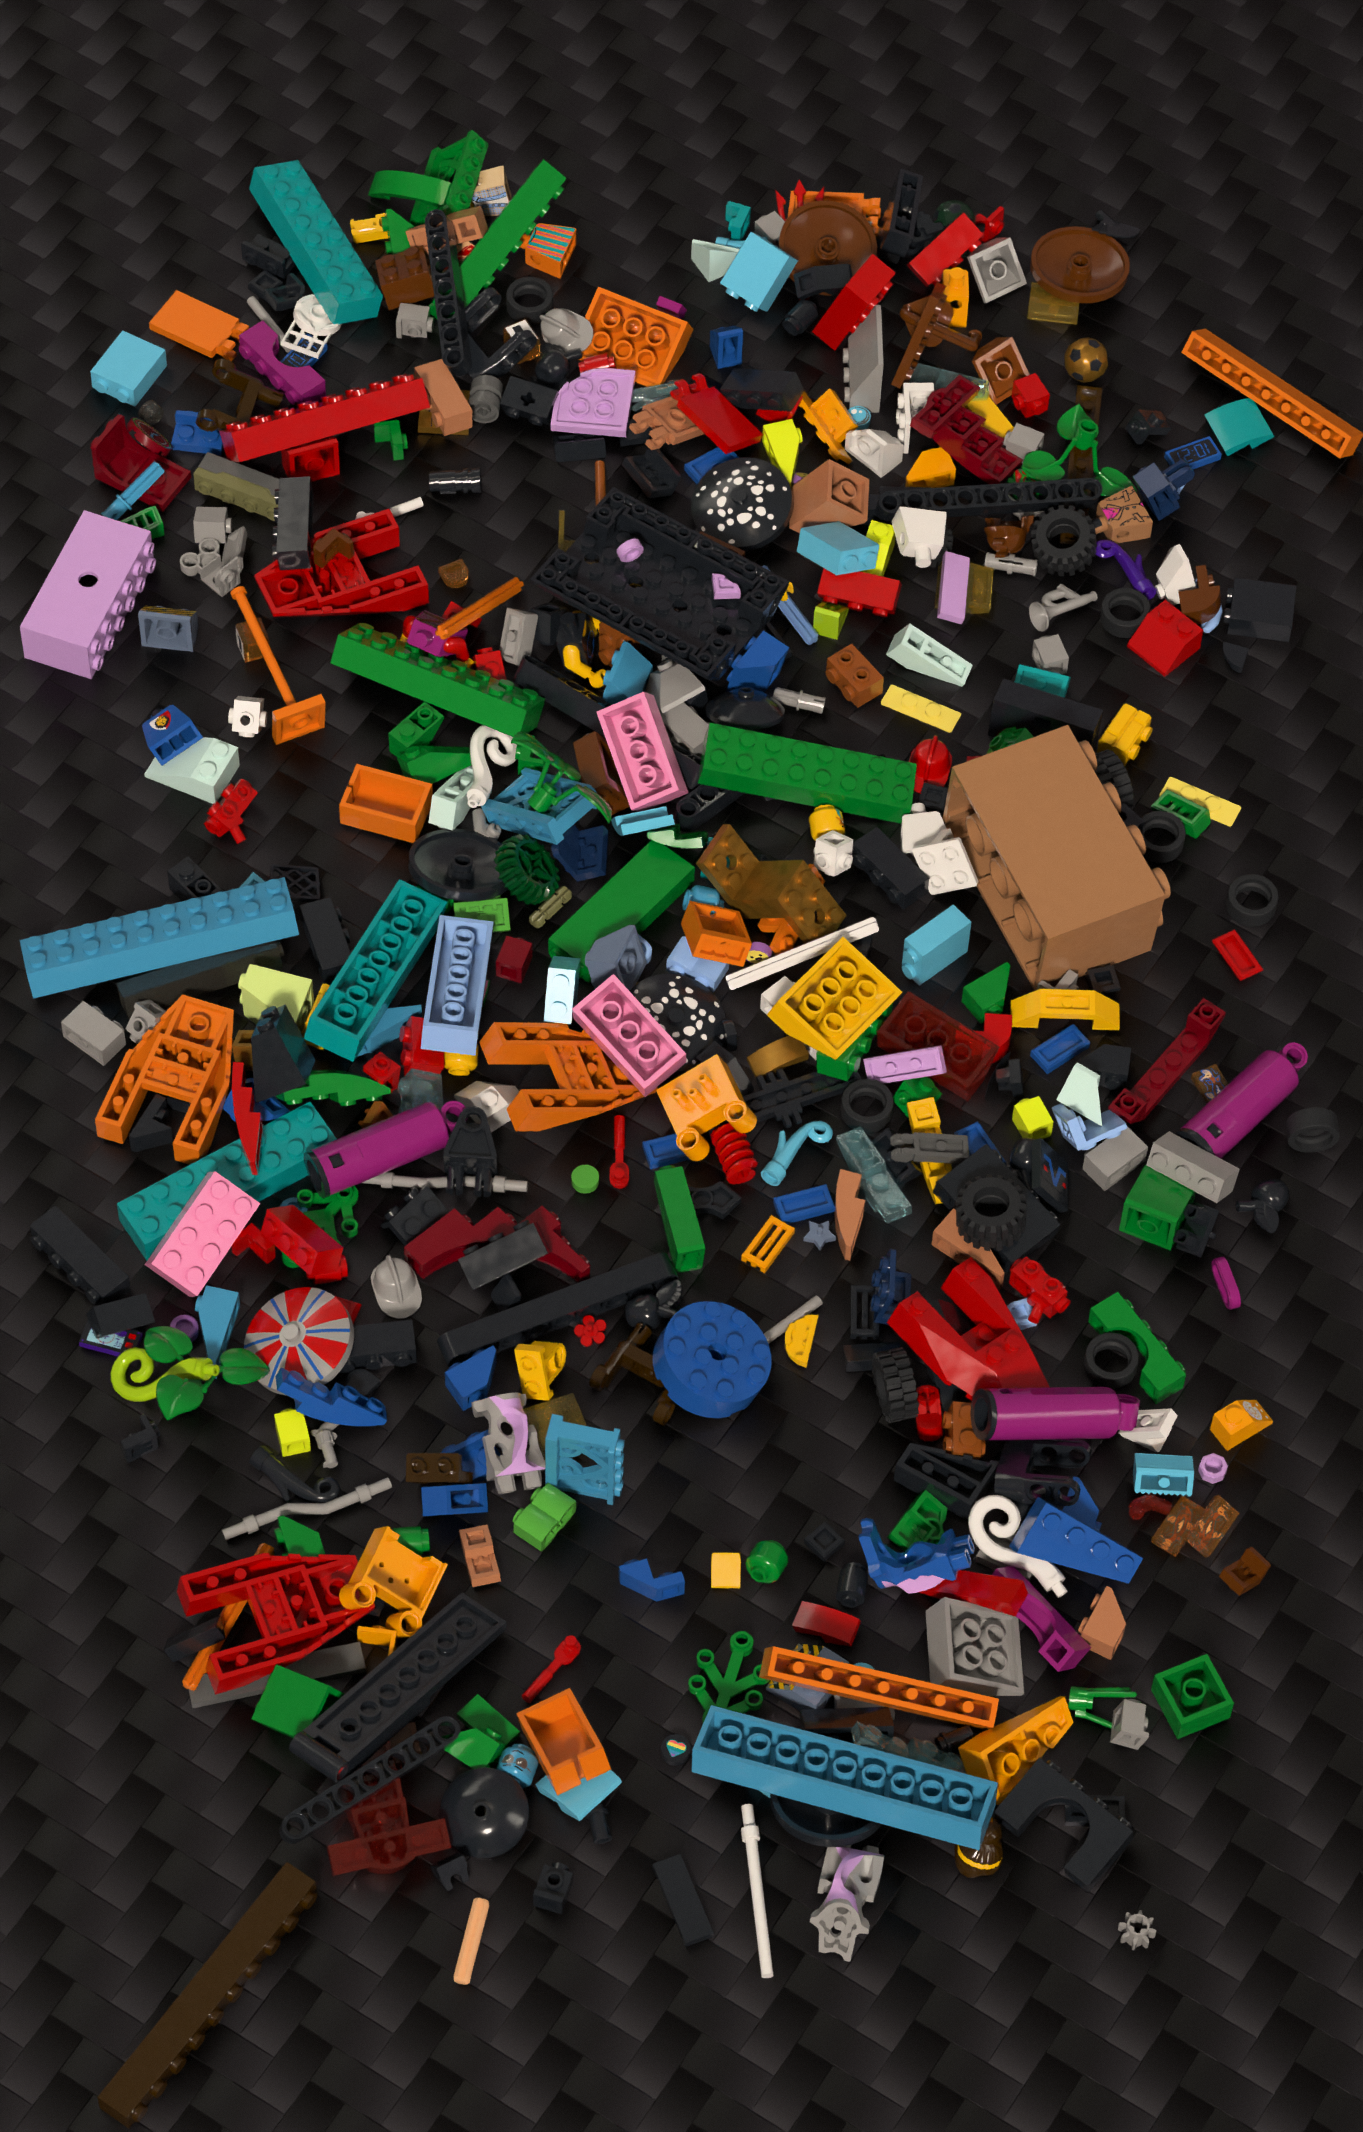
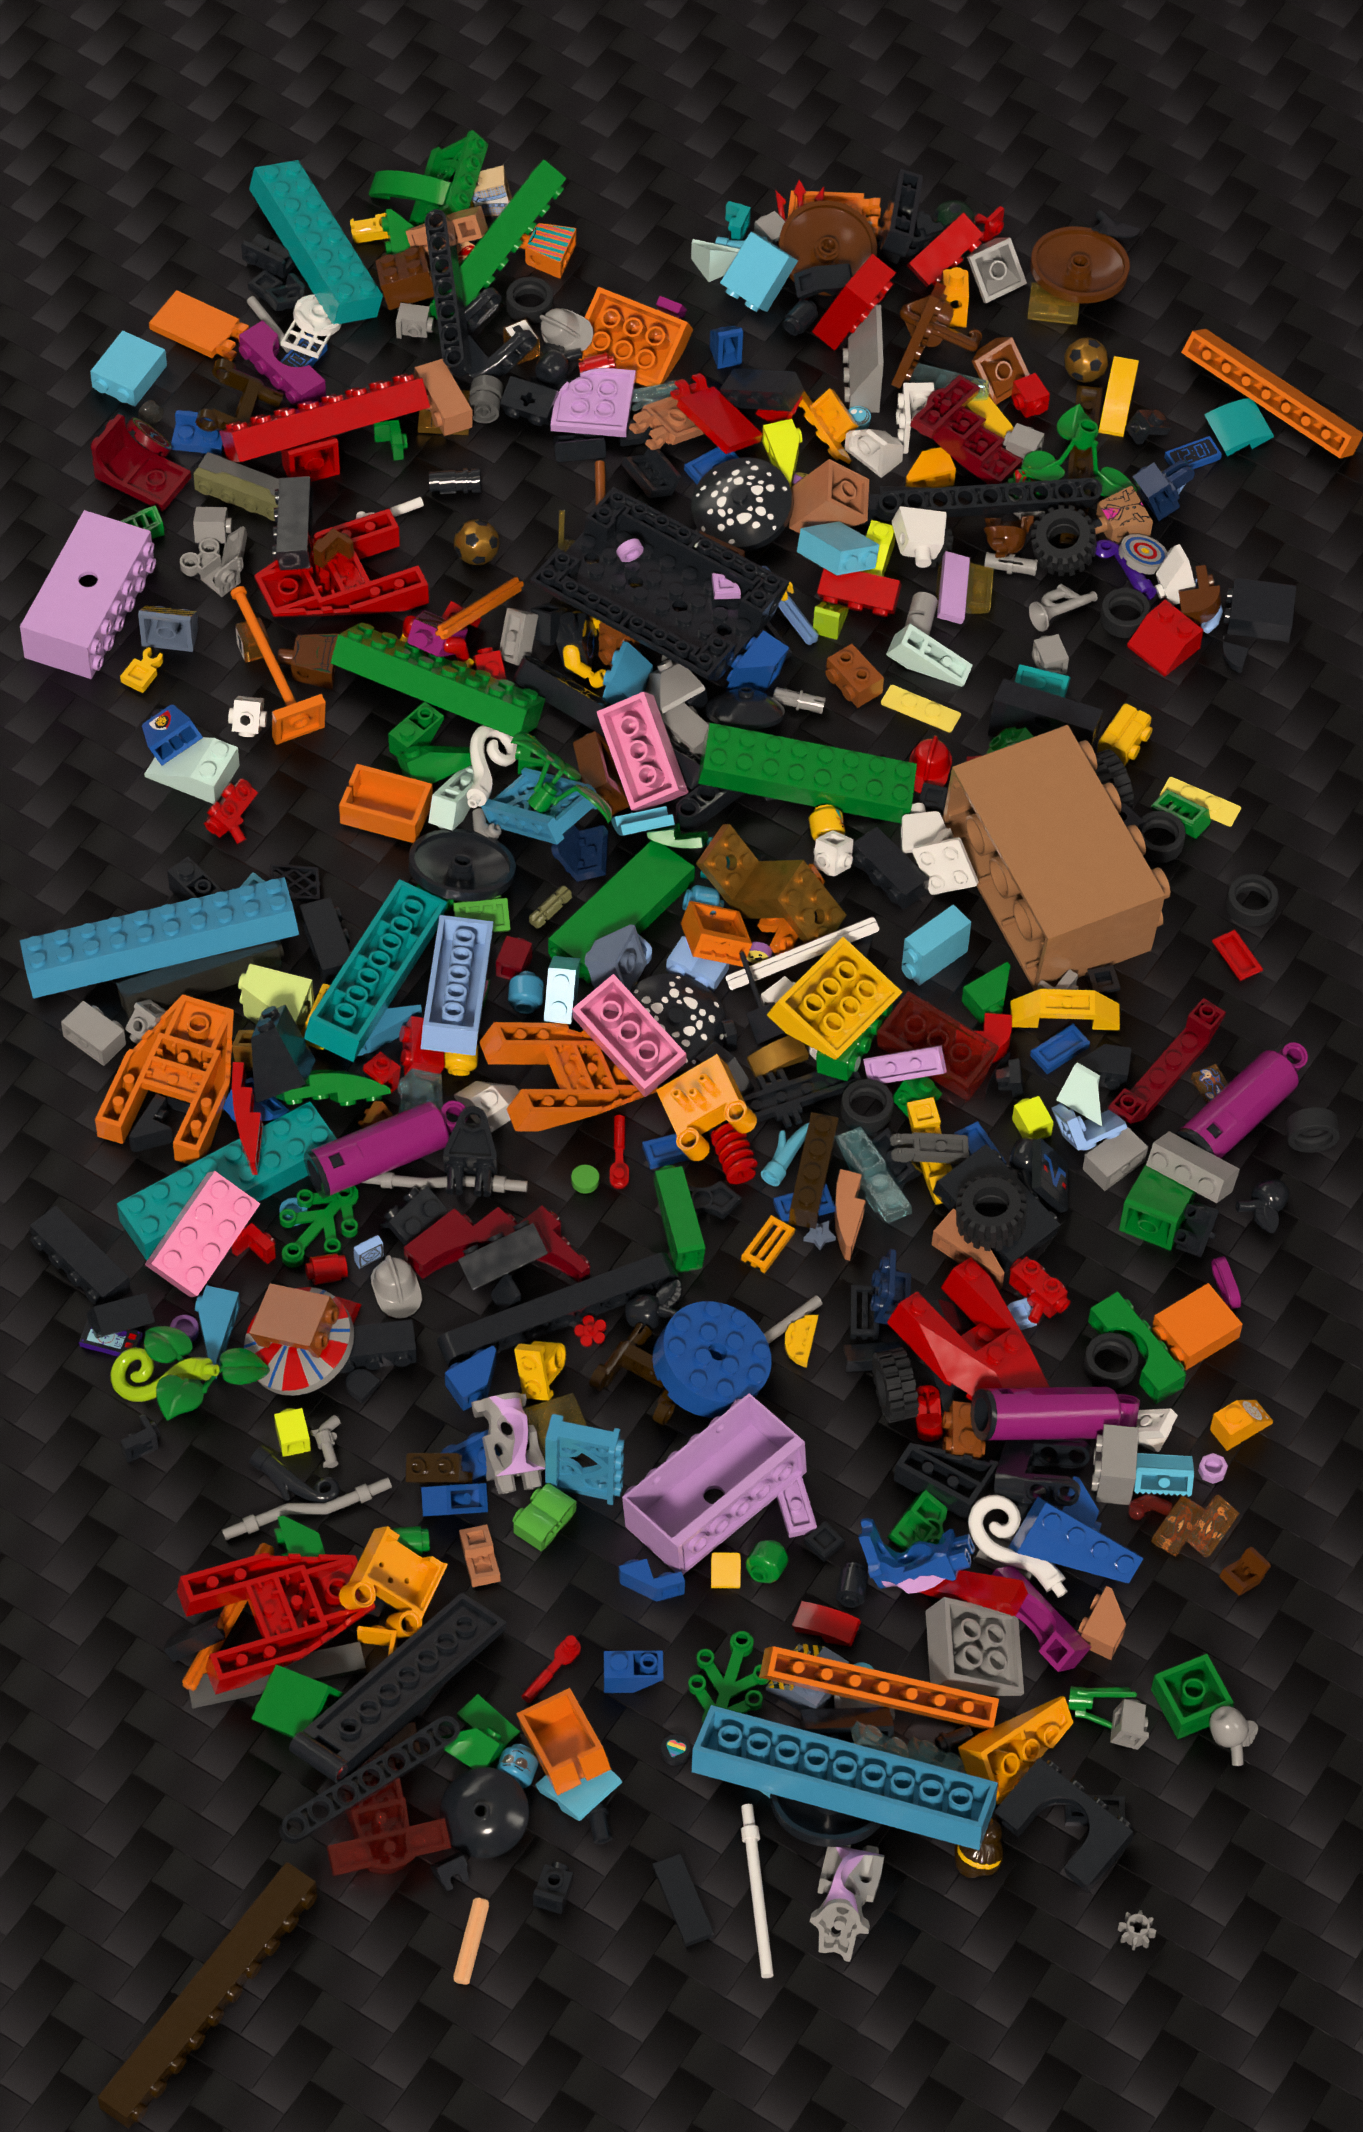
(133, 492): dark azure axle -> none
(141, 673): none -> yellow plate
(294, 1319): none -> panel
(301, 1240): red brick -> none
(311, 659): none -> reddish brown torso
(339, 1406): blue slope -> none
(368, 1251): none -> light blue tile
(454, 574): clear orange tile -> none
(476, 542): none -> pearl gold piece
(525, 992): none -> dark azure head
(527, 869): dark green gear -> none
(631, 1670): none -> blue slope
(740, 1453): none -> lavender piece
(761, 1024): none -> black piece
(797, 1509): none -> lavender tile
(813, 1170): none -> dark brown brick
(922, 611): none -> light grey pin
(1115, 1464): none -> light grey brick
(1118, 396): none -> yellow slope
(1142, 553): none -> light grey tile
(1196, 1326): none -> orange brick
(1232, 1731): none -> light grey piece

